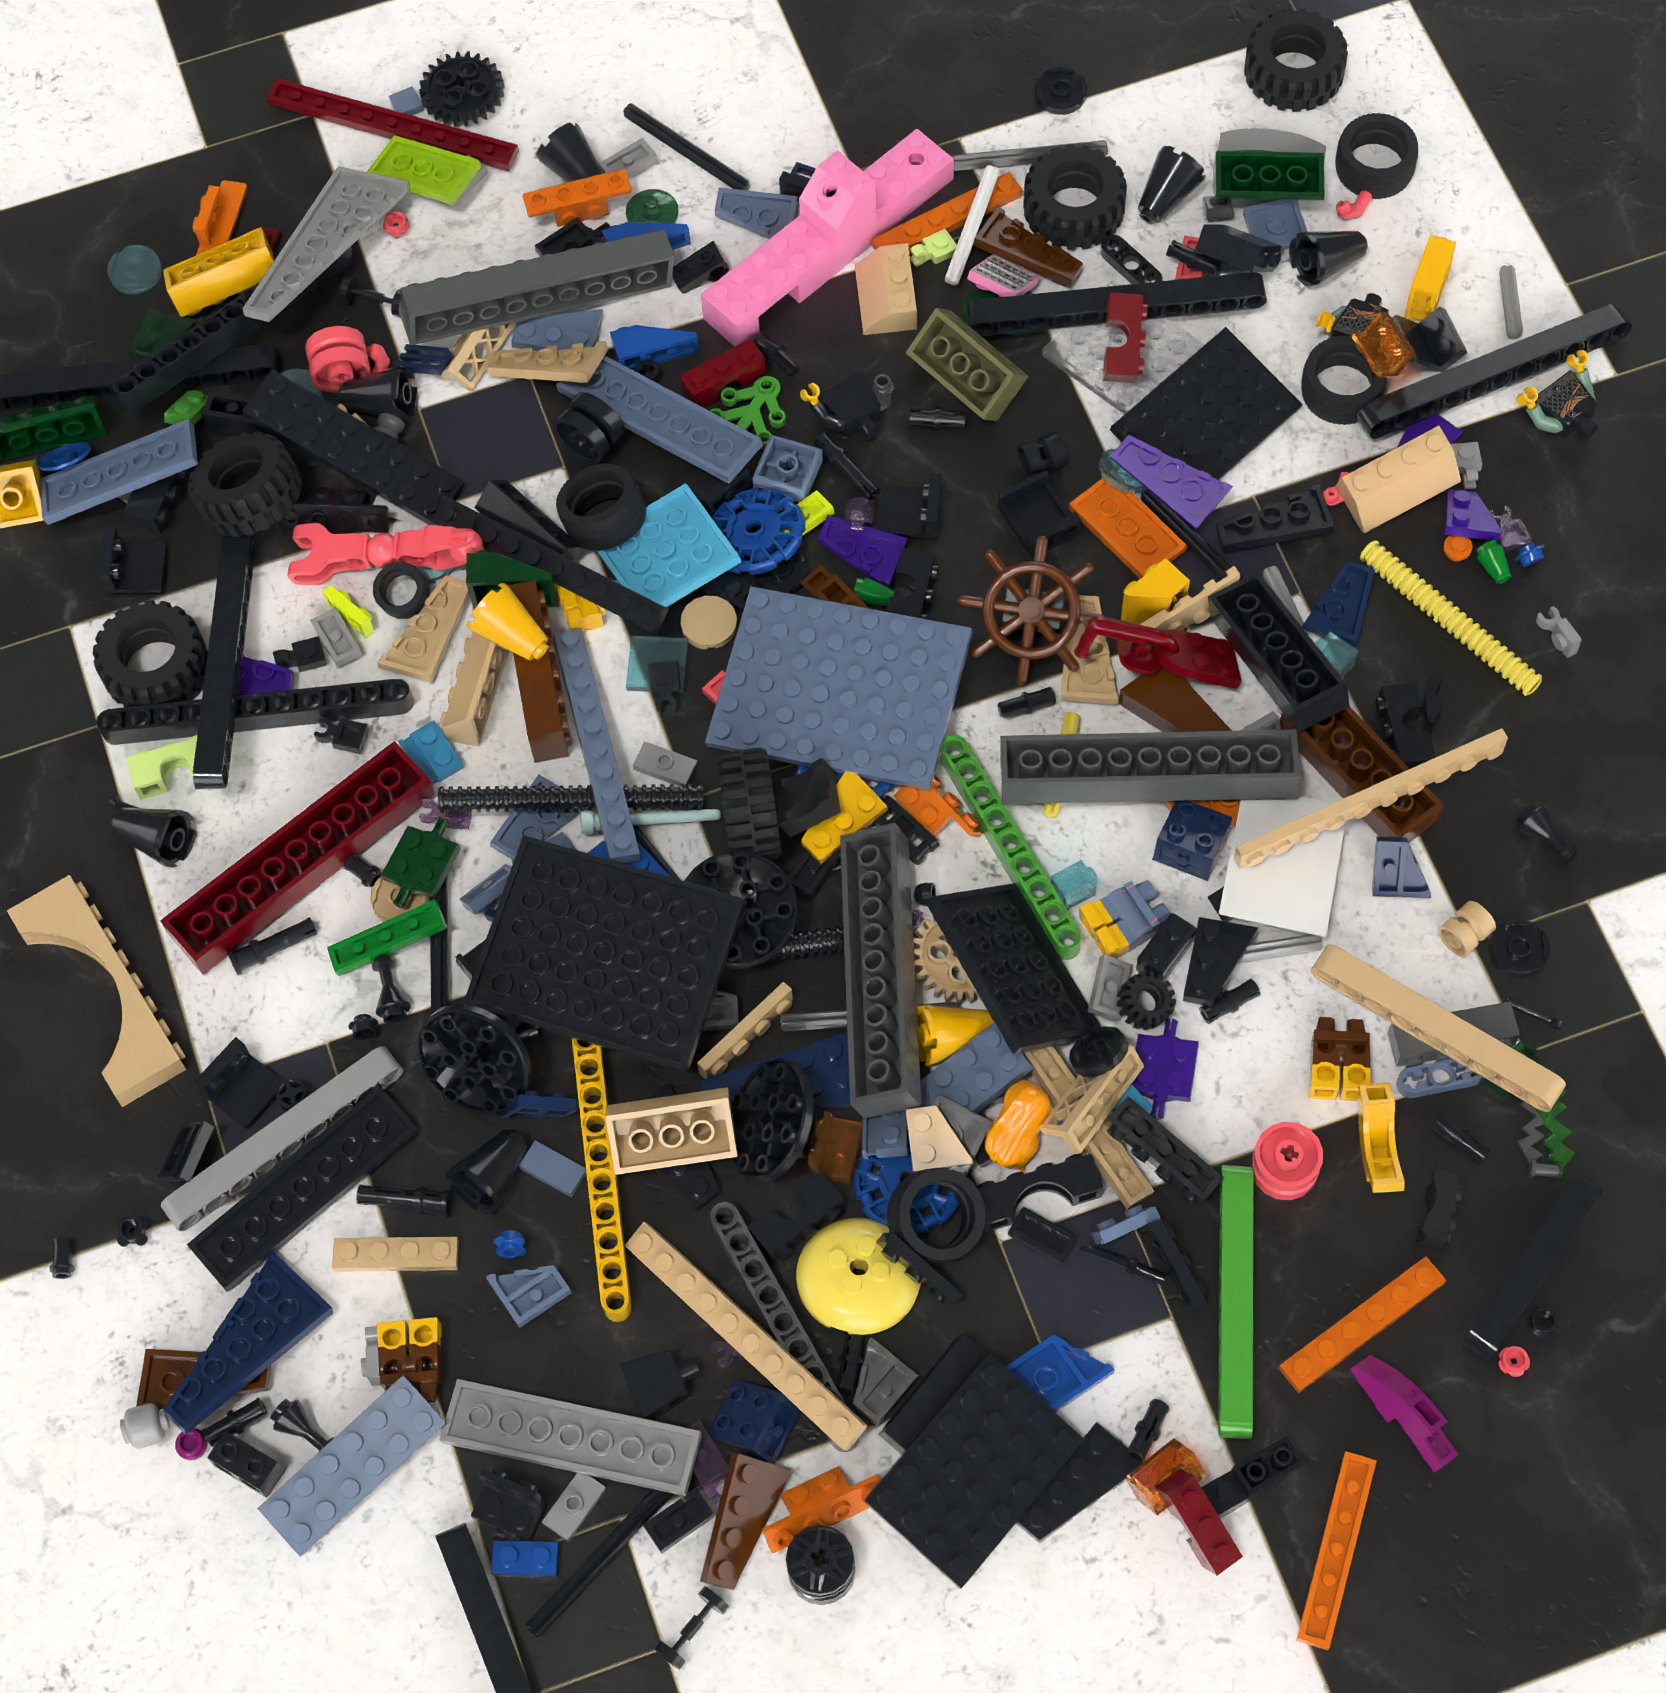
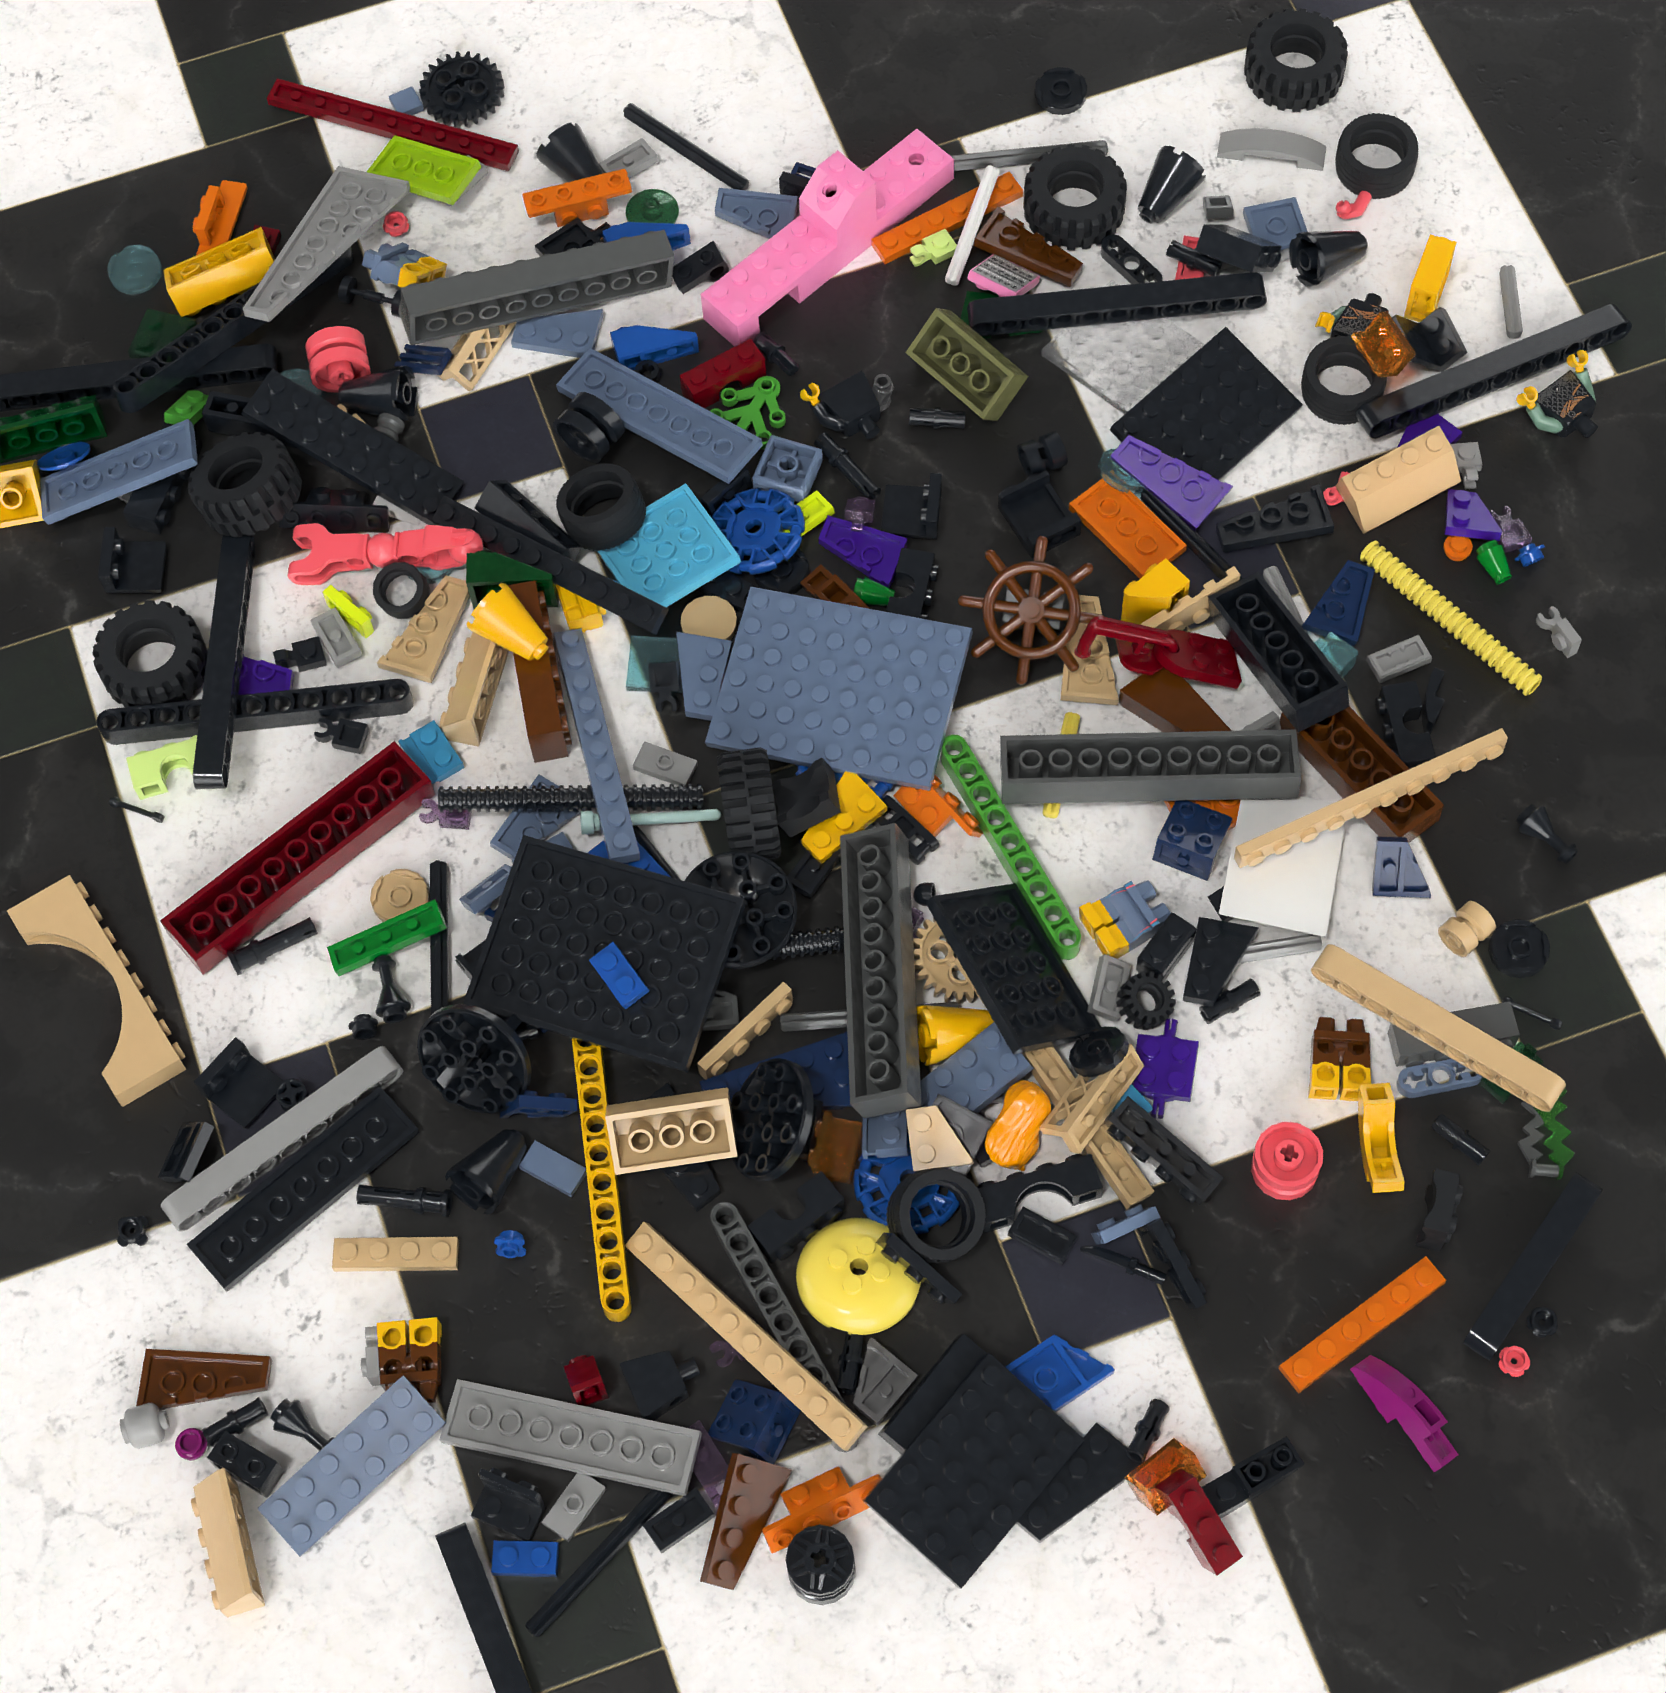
(62, 1258): black pin -> none
(157, 833): black cone -> none
(227, 1544): none -> tan slope
(254, 1334): dark blue wing -> none
(362, 870): black pin -> none
(379, 357): coral arm -> none
(402, 266): none -> sand blue hips
(420, 862): dark green plate -> none
(529, 1292): sand blue wing -> none
(549, 363): tan wing -> none
(585, 1380): none -> dark red slope
(619, 975): none -> blue plate
(692, 1627): black wheel -> none
(702, 672): none -> sand blue wing
(886, 290): tan slope -> none
(1027, 702): black axle -> none
(1075, 884): clear light blue brick -> none
(1126, 314): dark red arch -> none
(1236, 1303): bright green beam -> none
(1268, 175): dark green slope -> none
(1336, 1551): orange plate -> none
(1399, 659): none -> light grey plate

